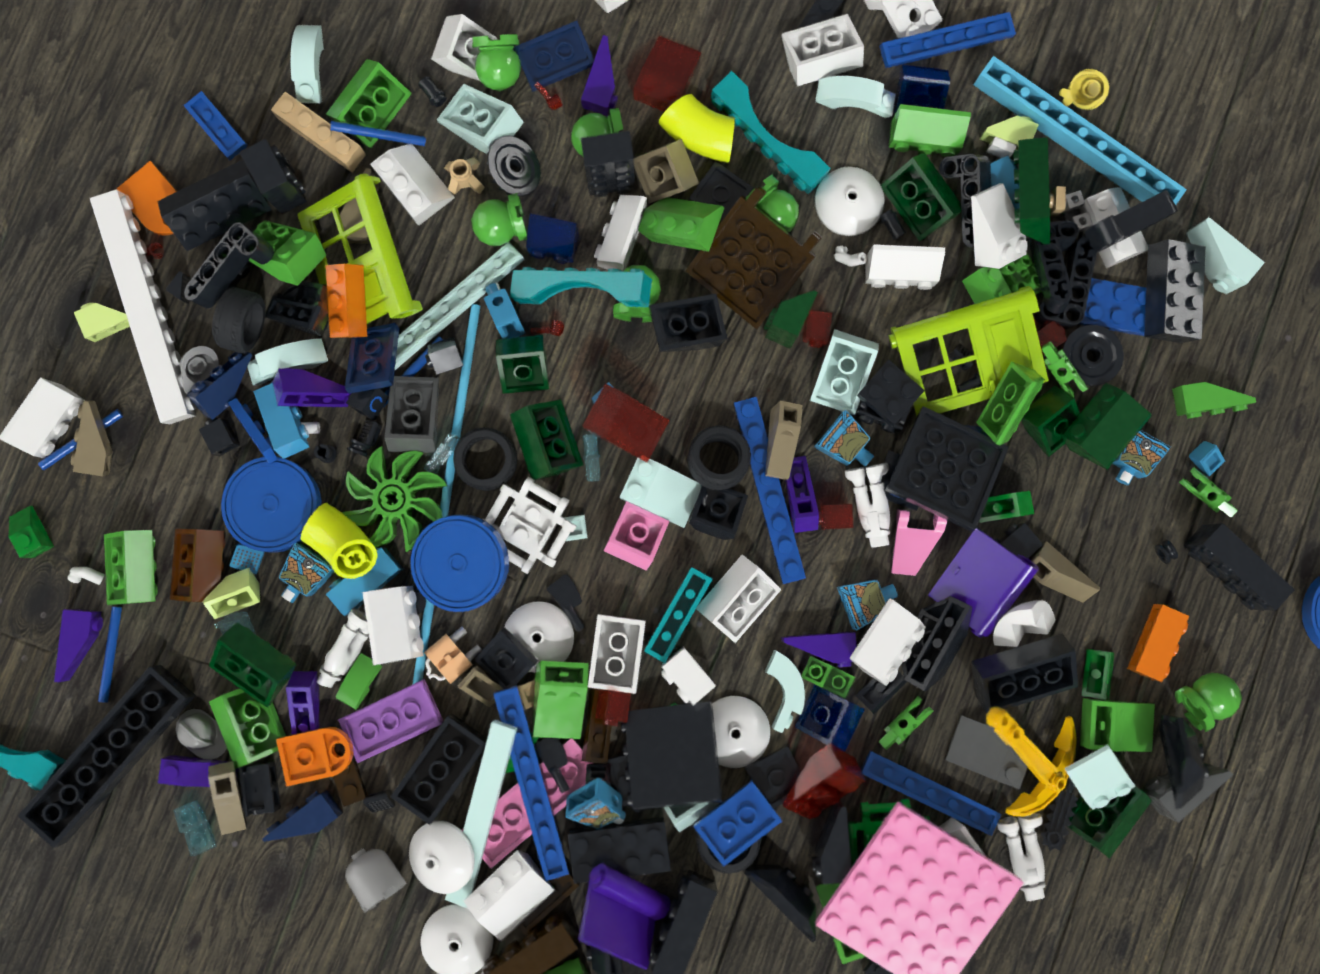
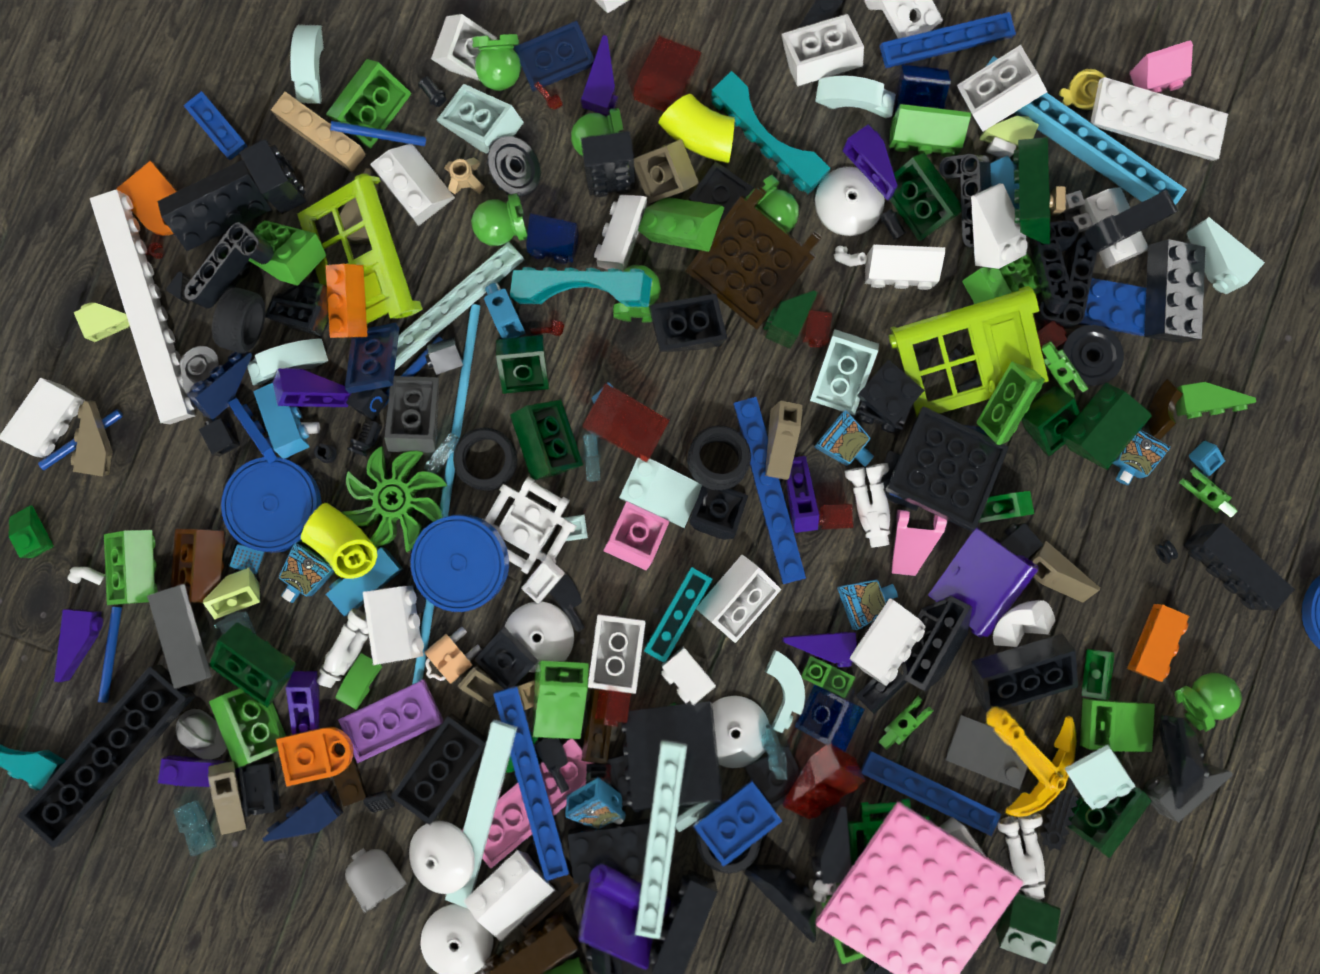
(179, 636): none -> dark grey slope
(543, 580): none -> white tile
(661, 839): none -> light aqua tile
(776, 754): none -> clear light blue slope
(822, 890): none -> white arm
(870, 156): none -> dark purple slope
(1002, 88): none -> white slope
(1029, 928): none -> dark green slope
(1158, 119): none -> white plate
(1163, 409): none -> dark brown tile
(1164, 68): none -> bright pink slope

